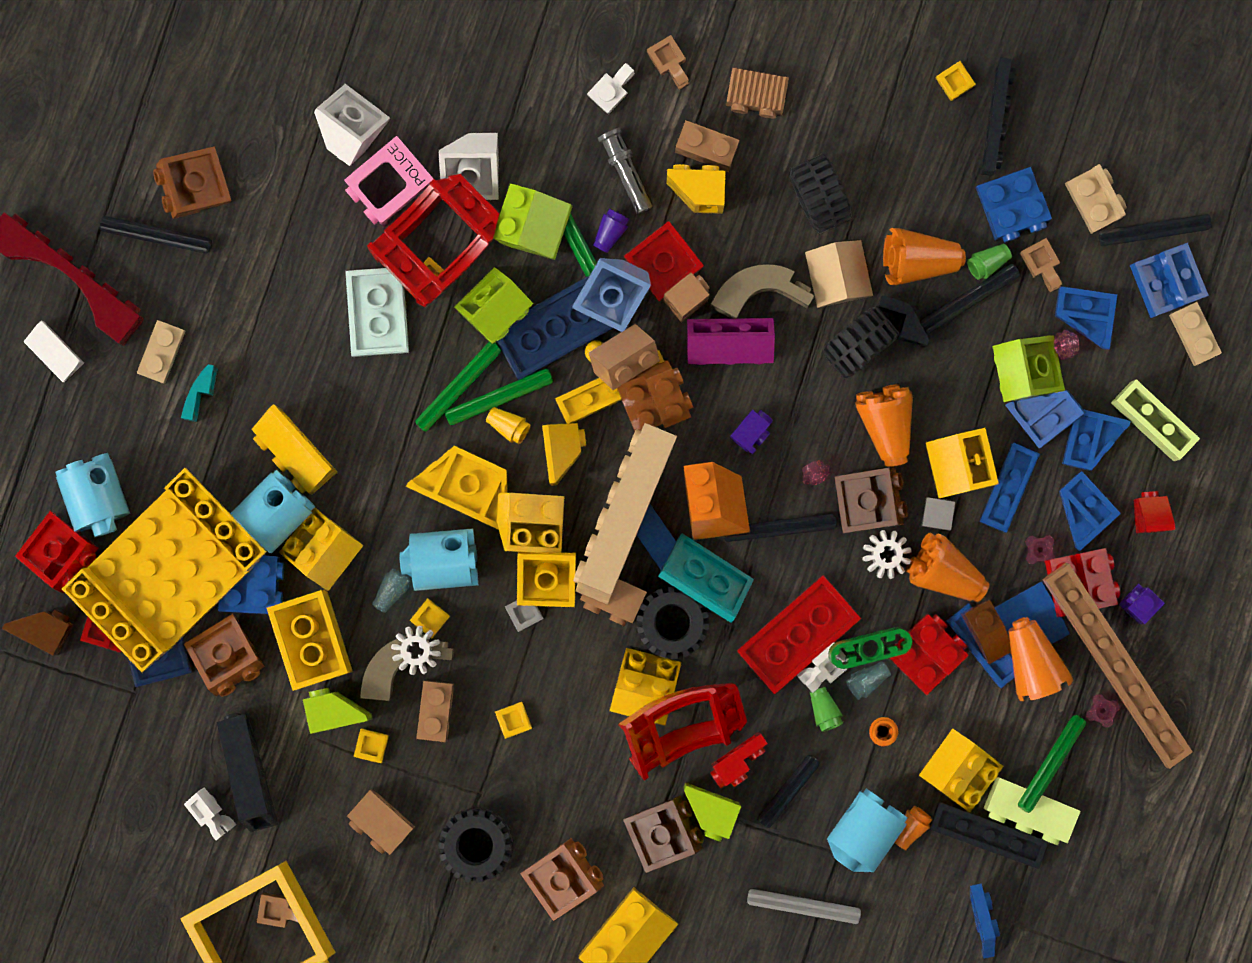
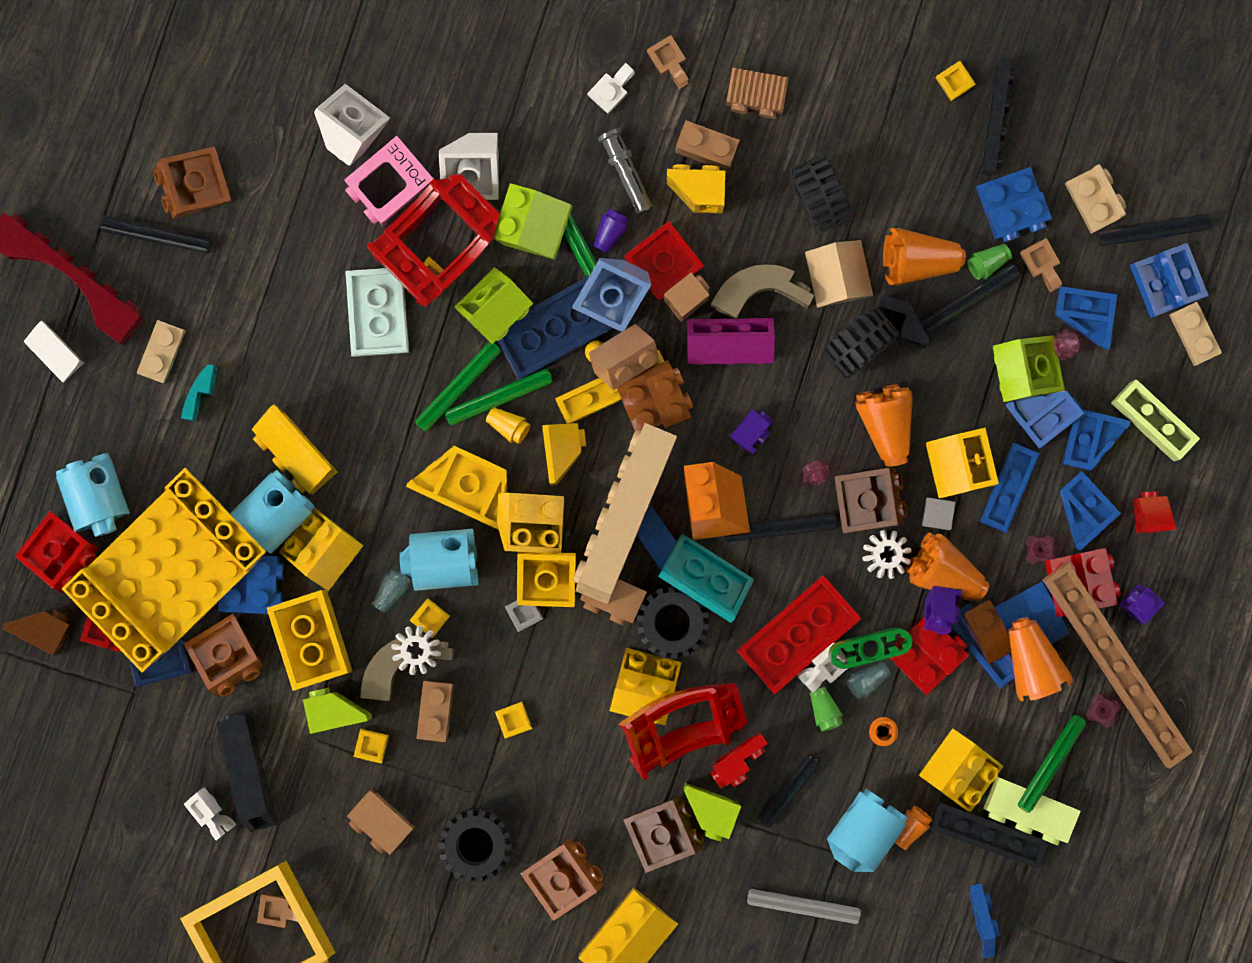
(941, 609): none -> dark purple brick

